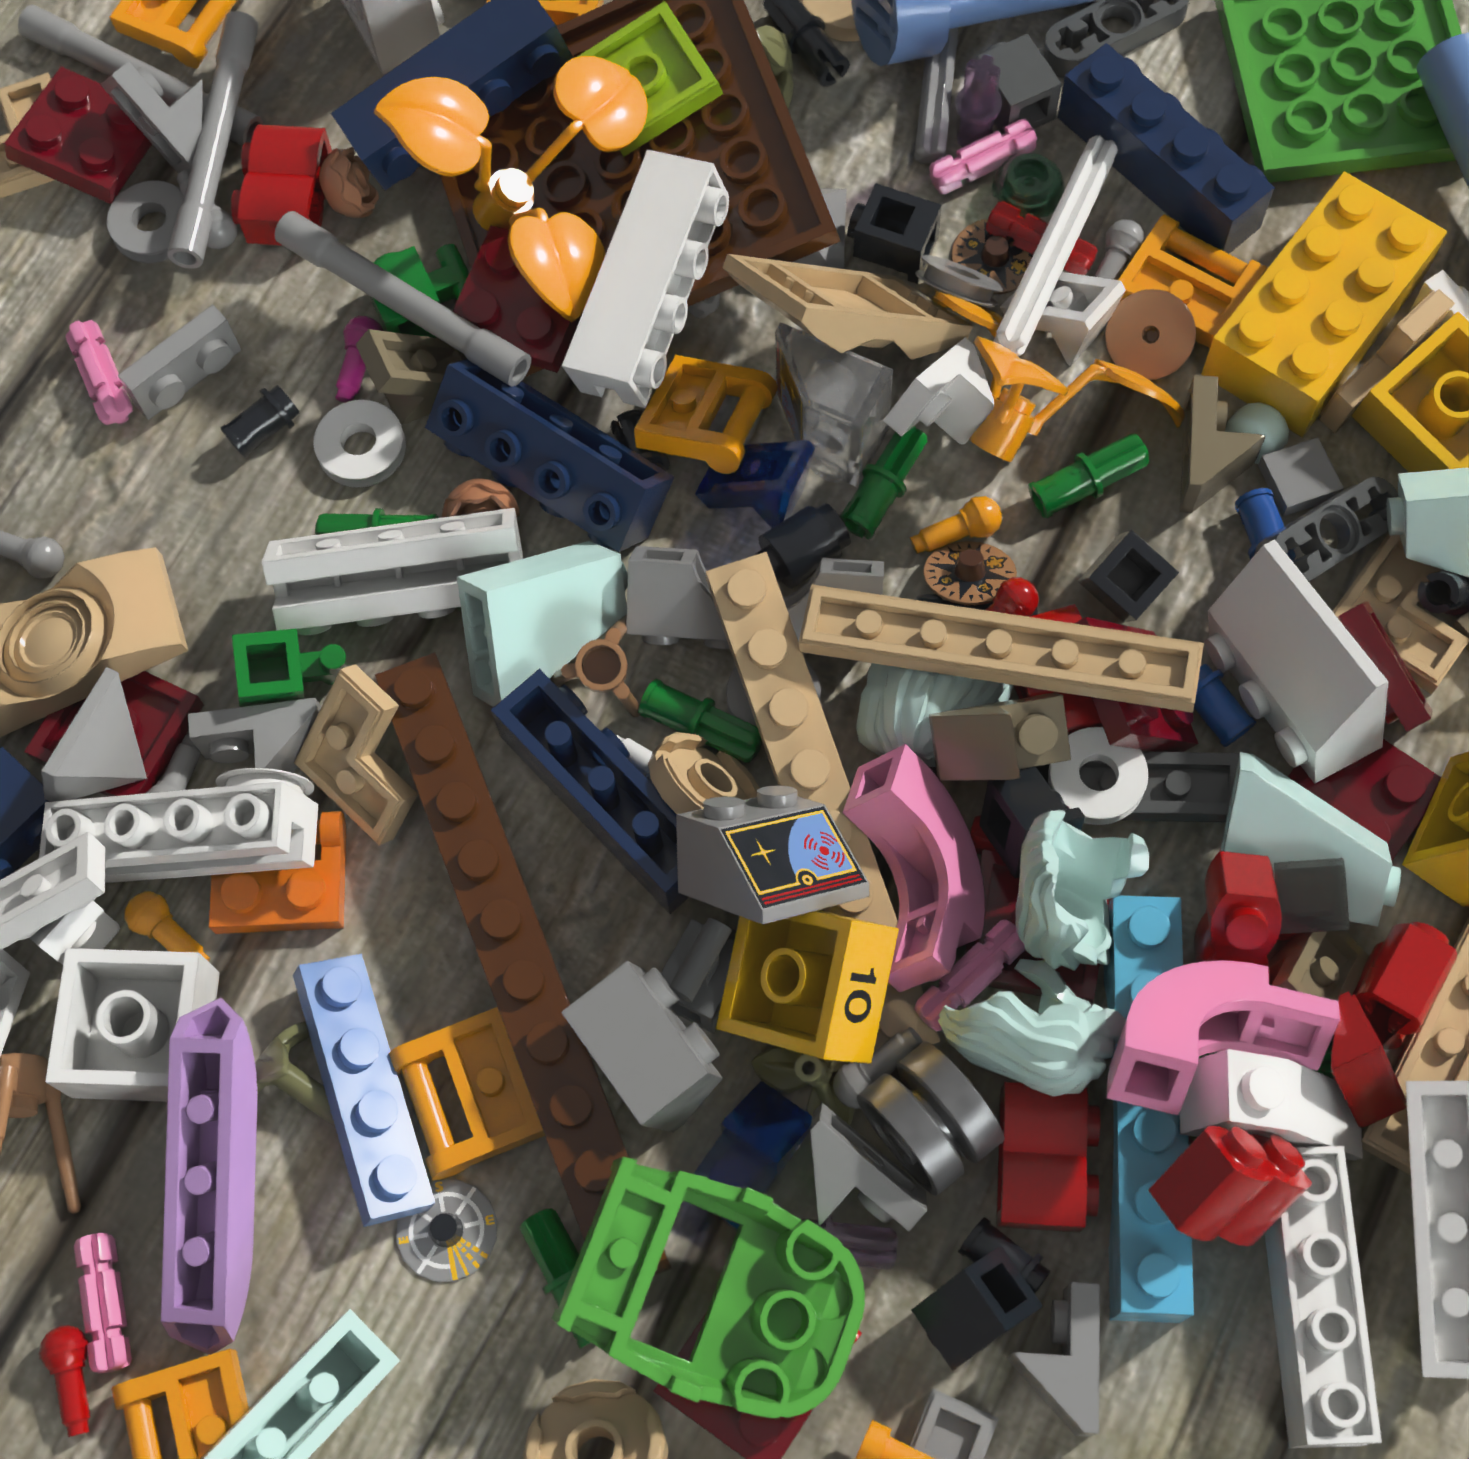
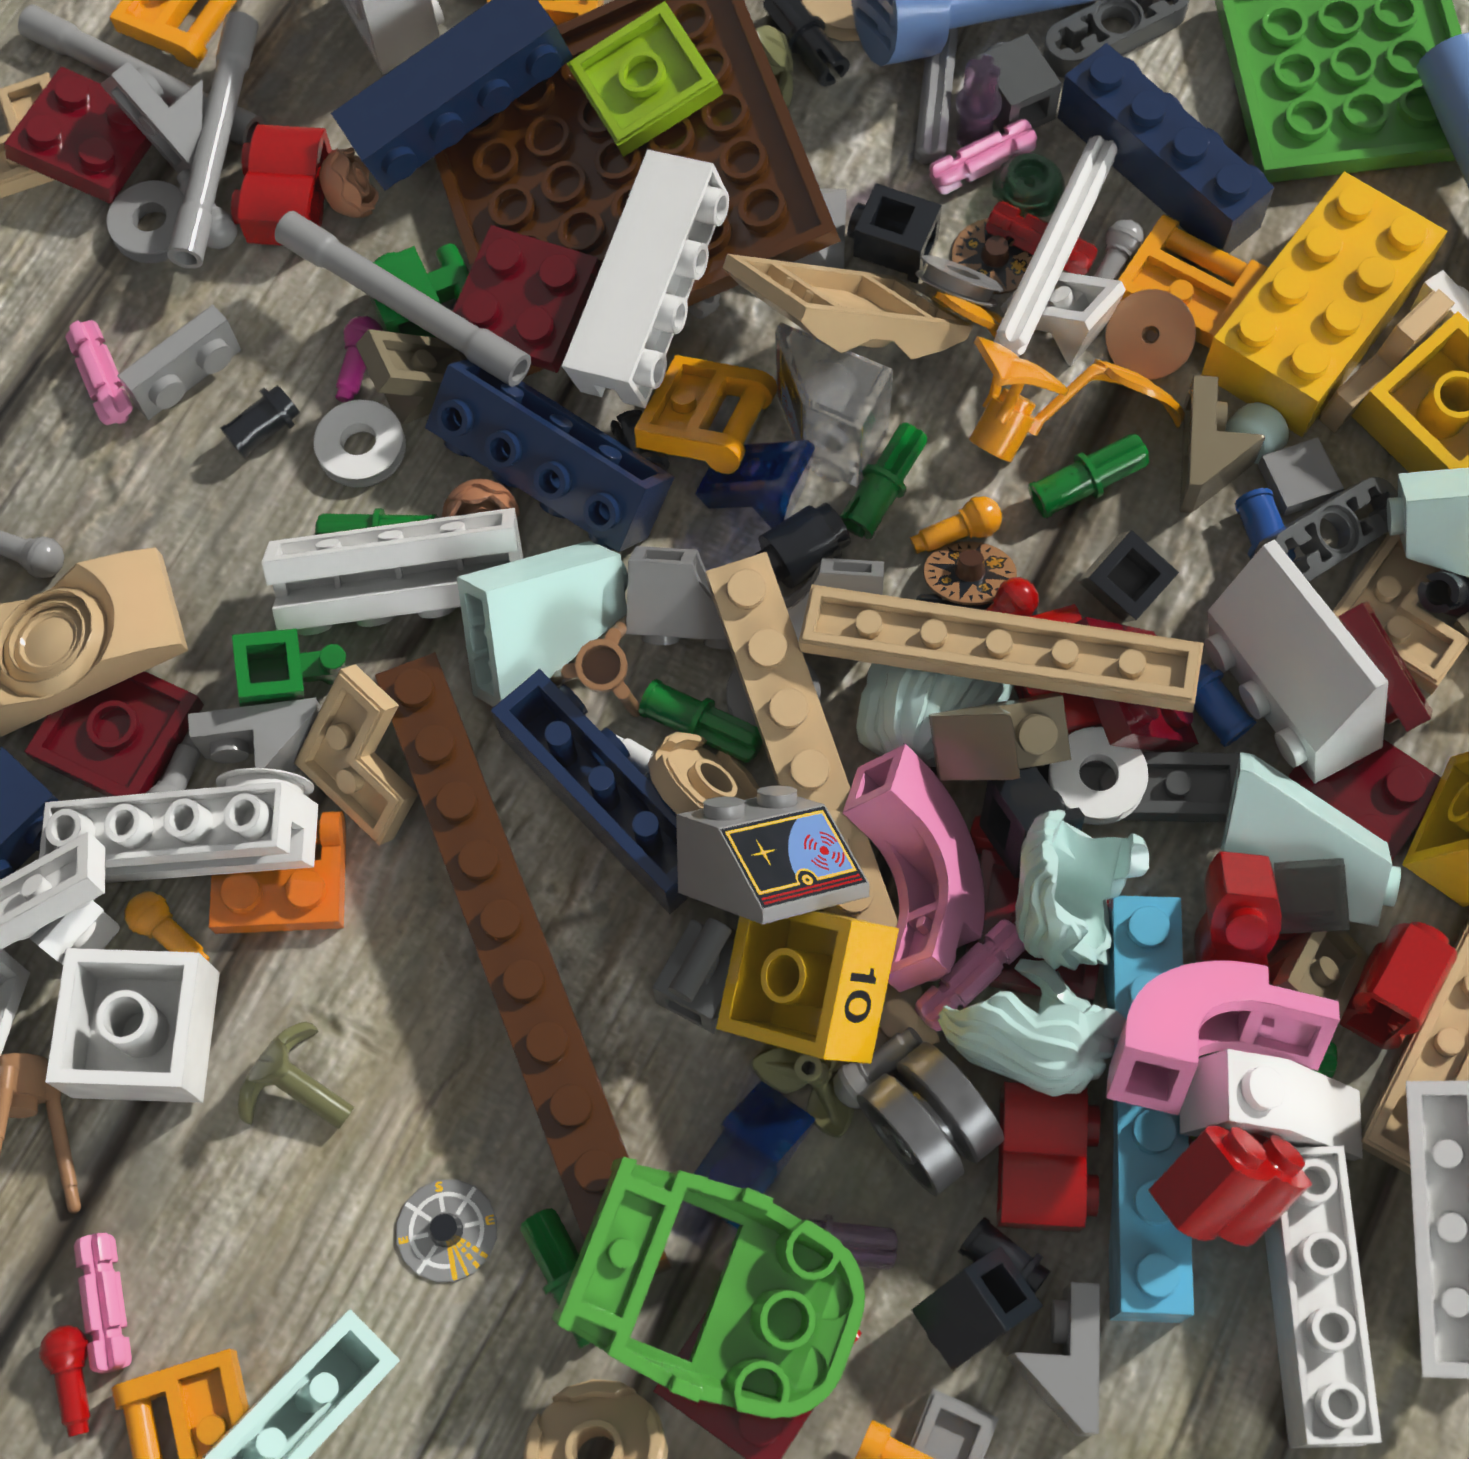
(97, 747): light grey slope -> none
(209, 1177): lavender brick -> none
(363, 1090): plate -> none
(442, 131): light orange plant -> none
(487, 1085): light orange plate -> none
(645, 1046): light grey slope -> none
(848, 1160): light grey slope -> none
(949, 393): white slope -> none
(1363, 1066): red slope -> none

